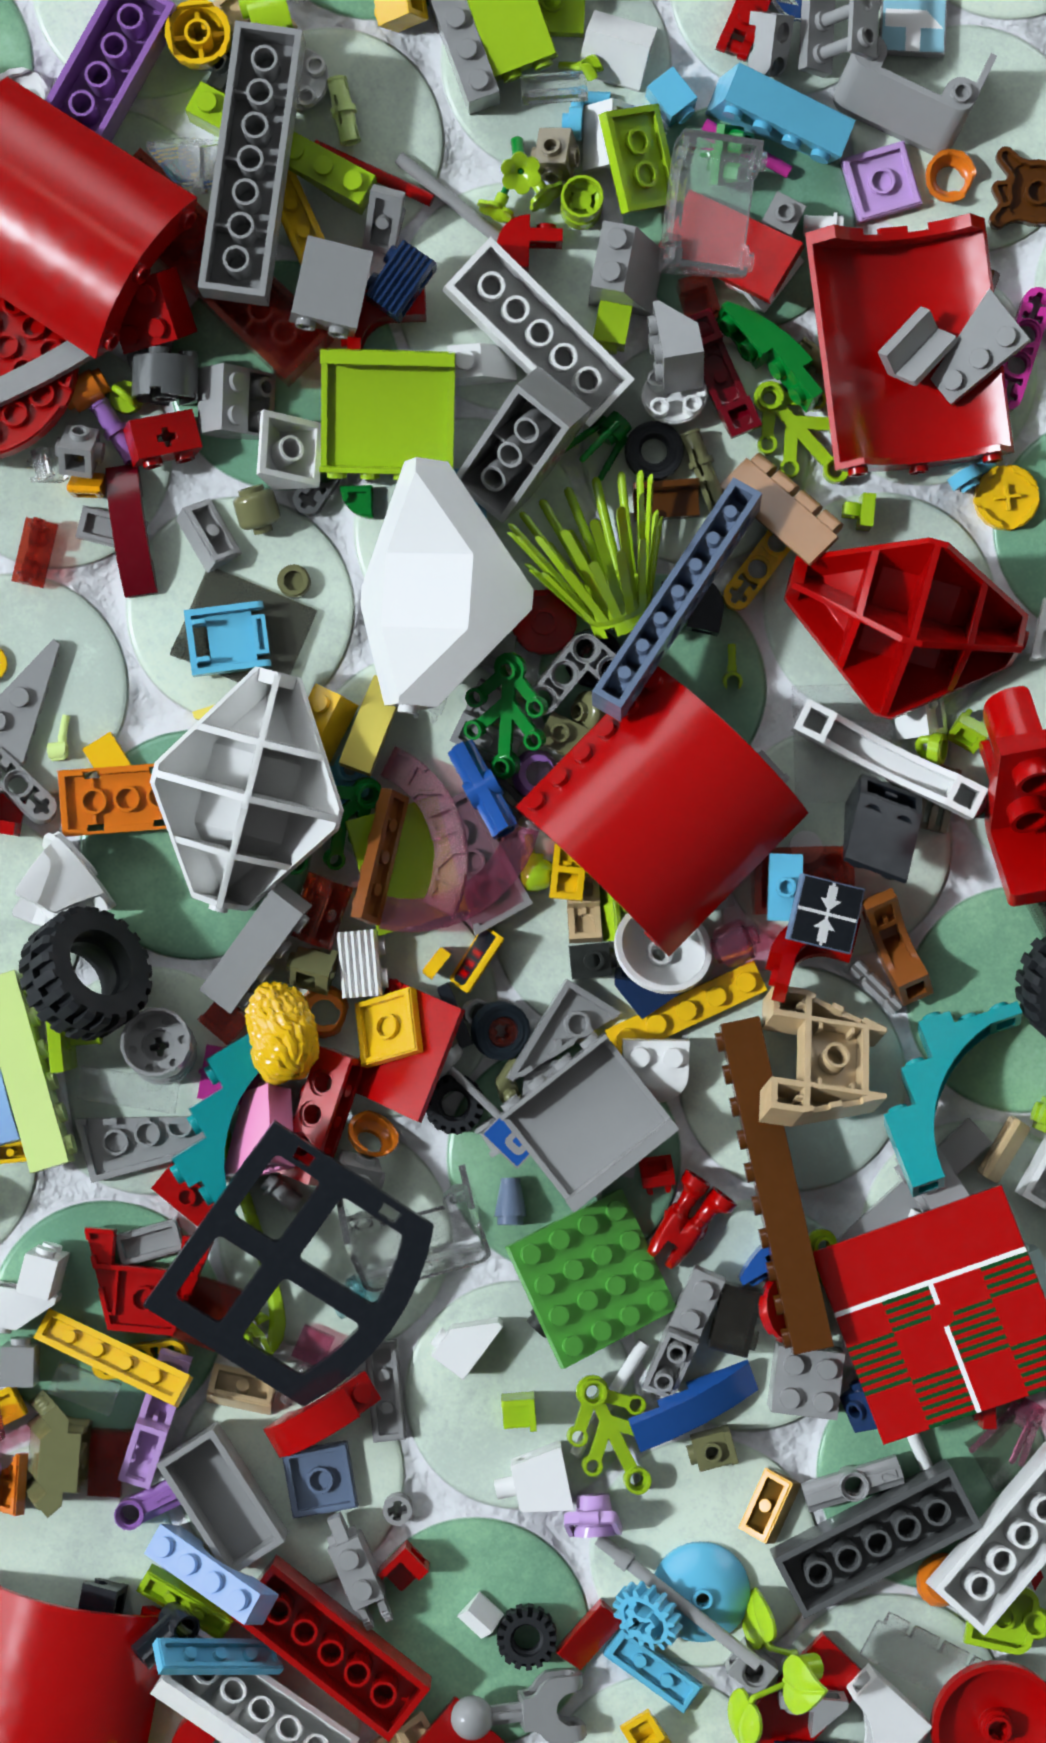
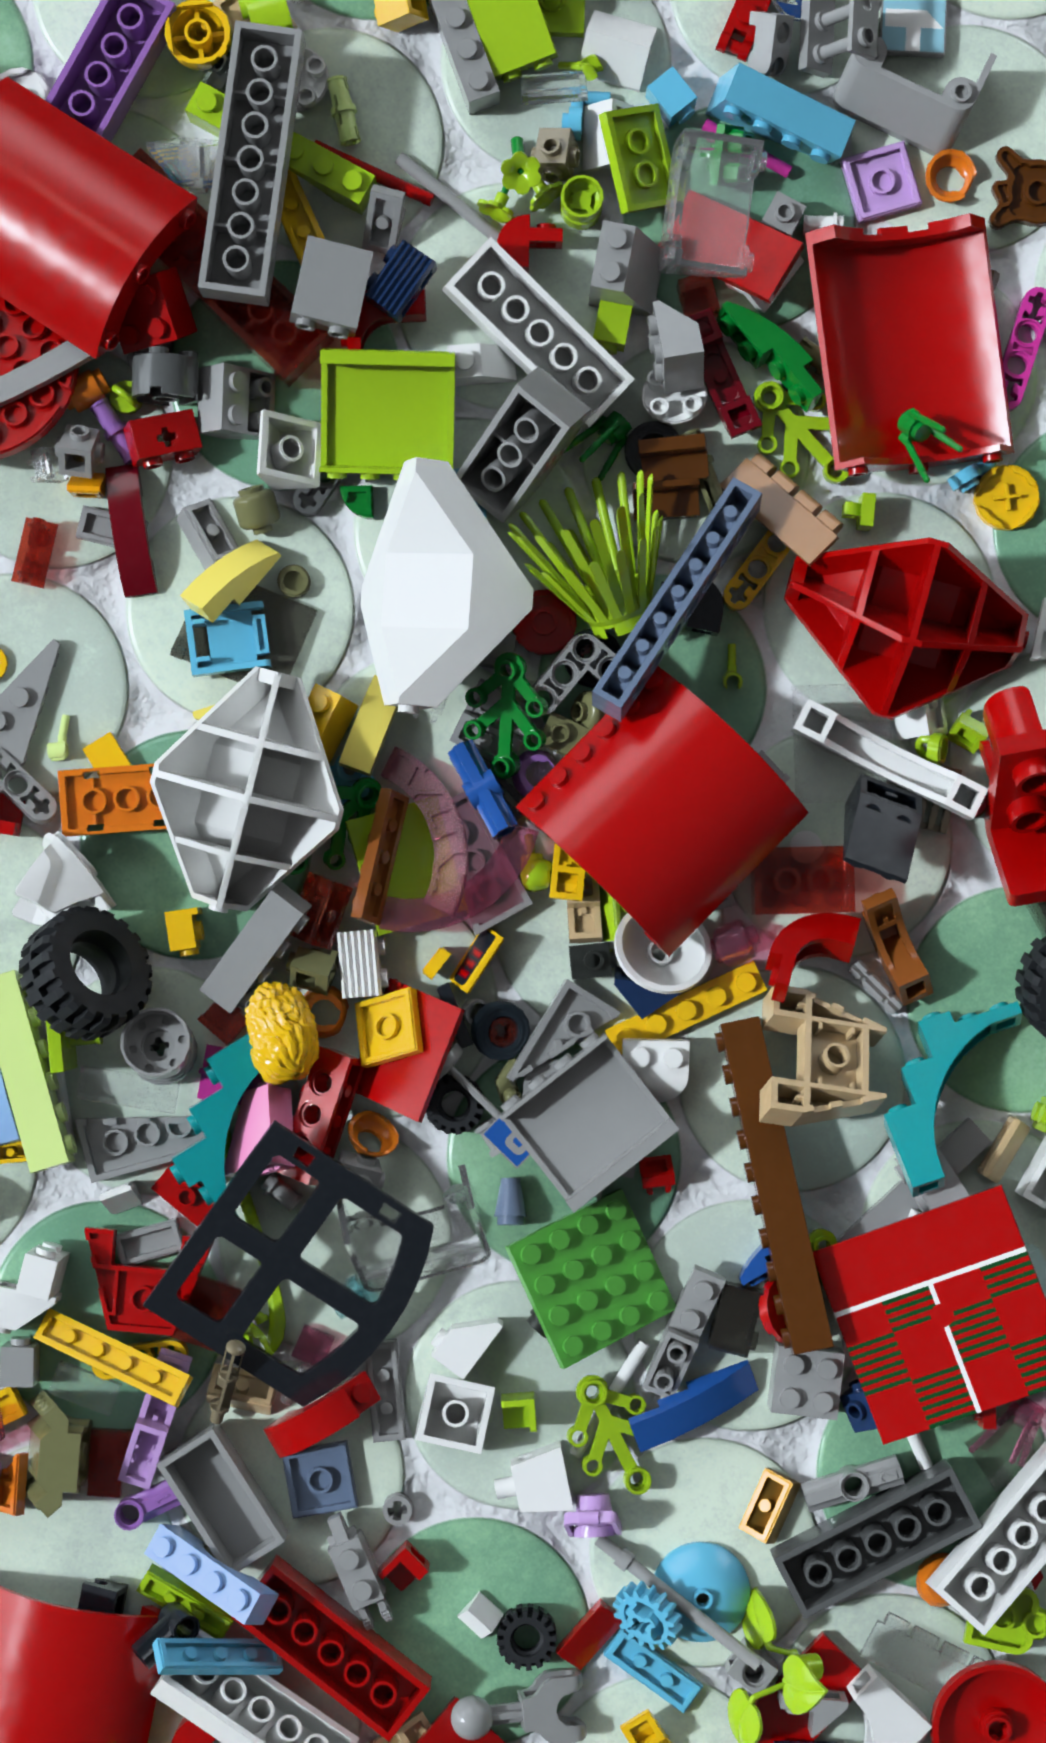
(121, 1198): none -> white slope
(184, 931): none -> yellow brick
(226, 1379): none -> dark tan piece
(229, 579): none -> light yellow slope
(454, 1413): none -> white slope
(674, 457): none -> reddish brown panel
(687, 1231): red piece -> none
(716, 1437): olive brick -> none
(782, 884): medium azure plate -> none
(825, 913): black tile -> none
(916, 348): light grey panel -> none
(918, 428): none -> green plant
(981, 349): light grey wing -> none

